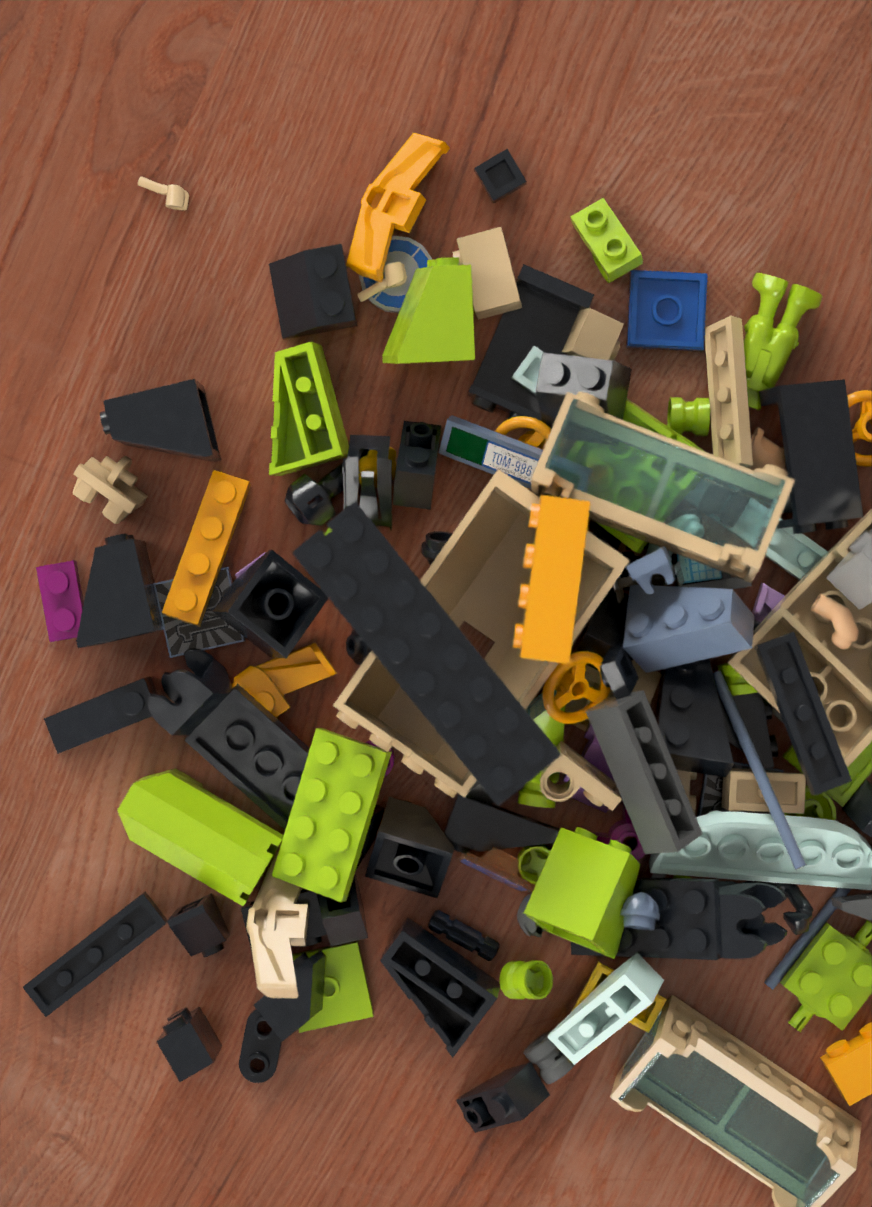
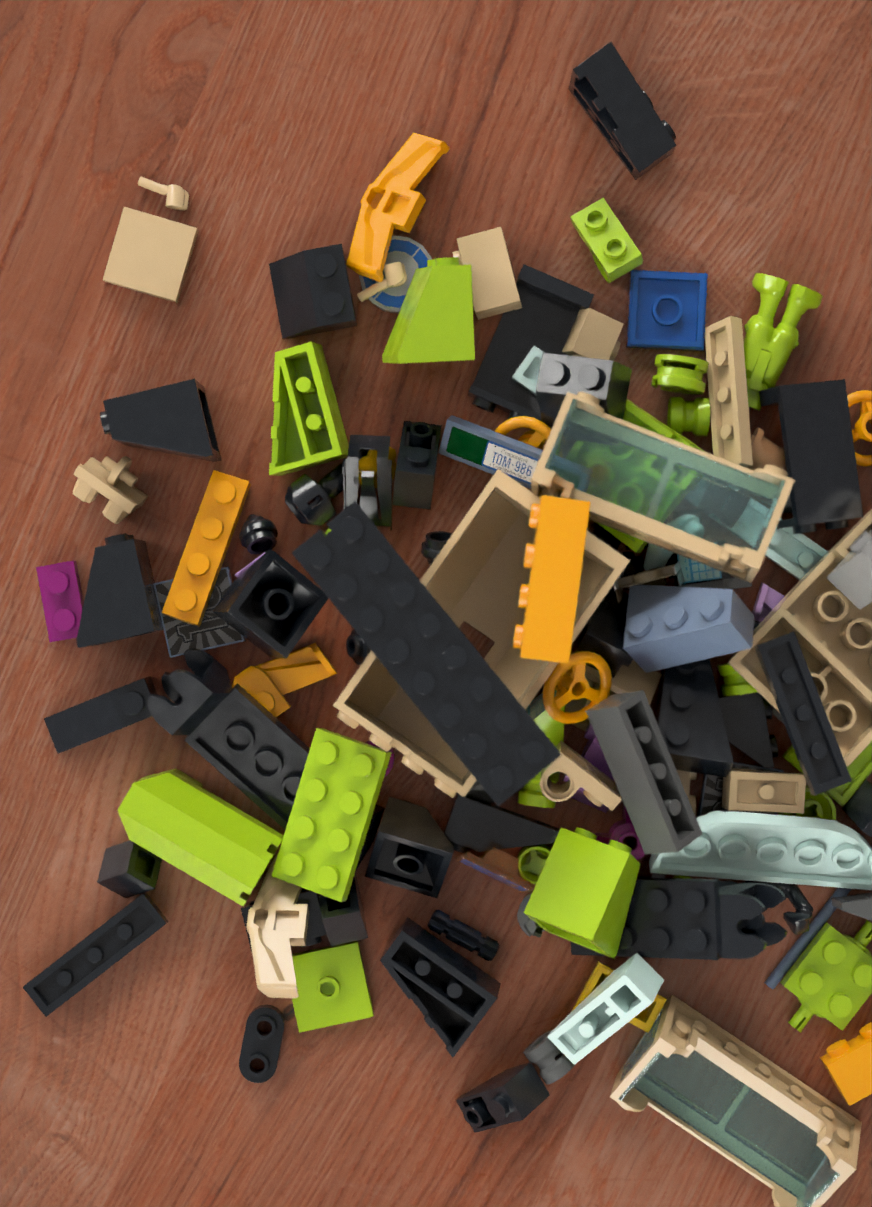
(129, 869): none -> black panel
(150, 254): none -> tan tile
(188, 1042): black brick -> none
(200, 927): black slope -> none
(258, 534): none -> black plate
(290, 1014): black slope -> none
(500, 176): black plate -> none
(526, 979): lime wheel -> none
(618, 672): black plate -> none
(622, 111): none -> black wedge
(640, 912): sand blue plate -> none
(654, 563): sand blue tile -> none
(679, 374): none -> lime wheel
(758, 771): sand blue axle -> none
(842, 619): light nougat arm -> none

